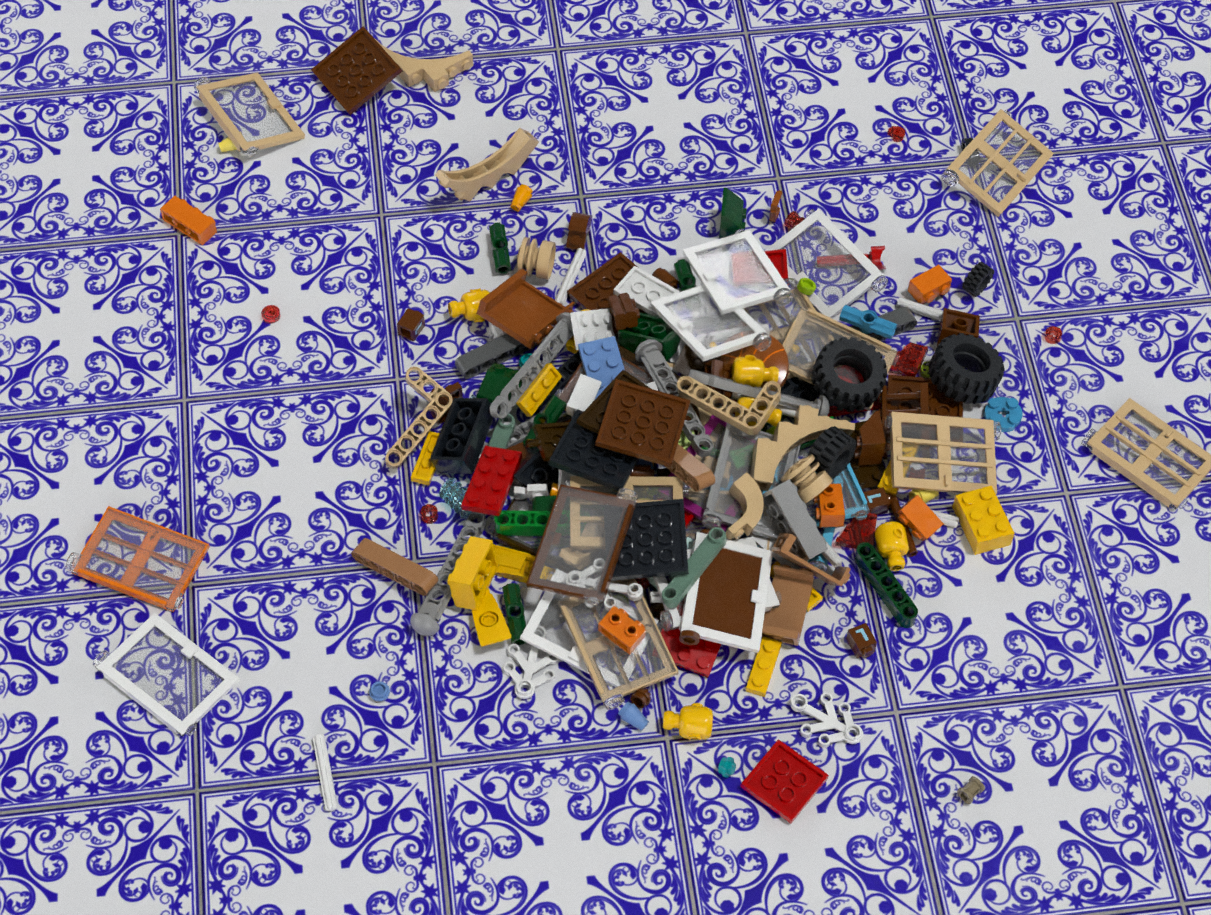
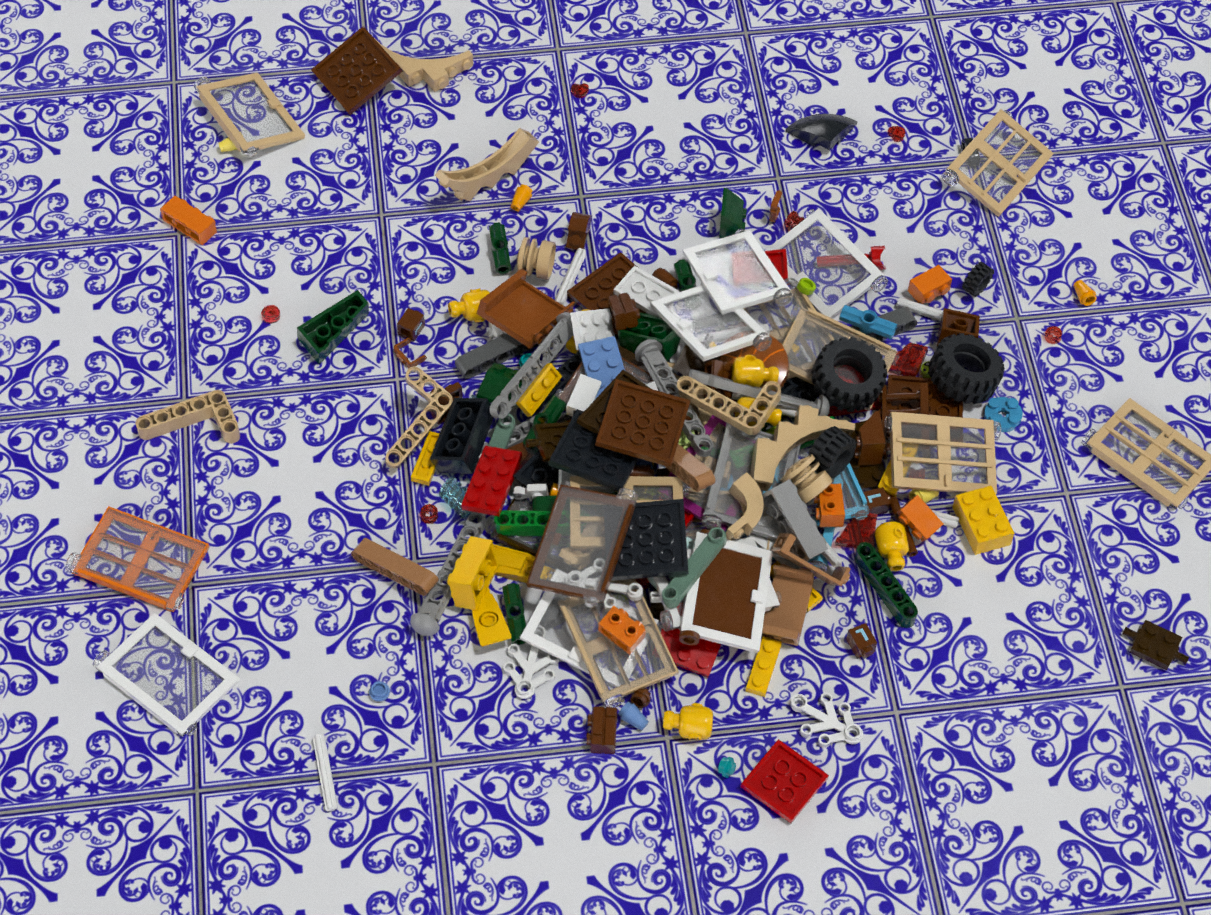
(175, 420): none -> tan beam
(332, 326): none -> dark green wedge
(400, 355): none -> dark orange piece
(579, 90): none -> clear red piece
(603, 730): none -> reddish brown brick
(822, 129): none -> black brick
(970, 790): dark tan bush -> none
(1085, 293): none -> light orange cone
(1156, 645): none -> dark brown plate

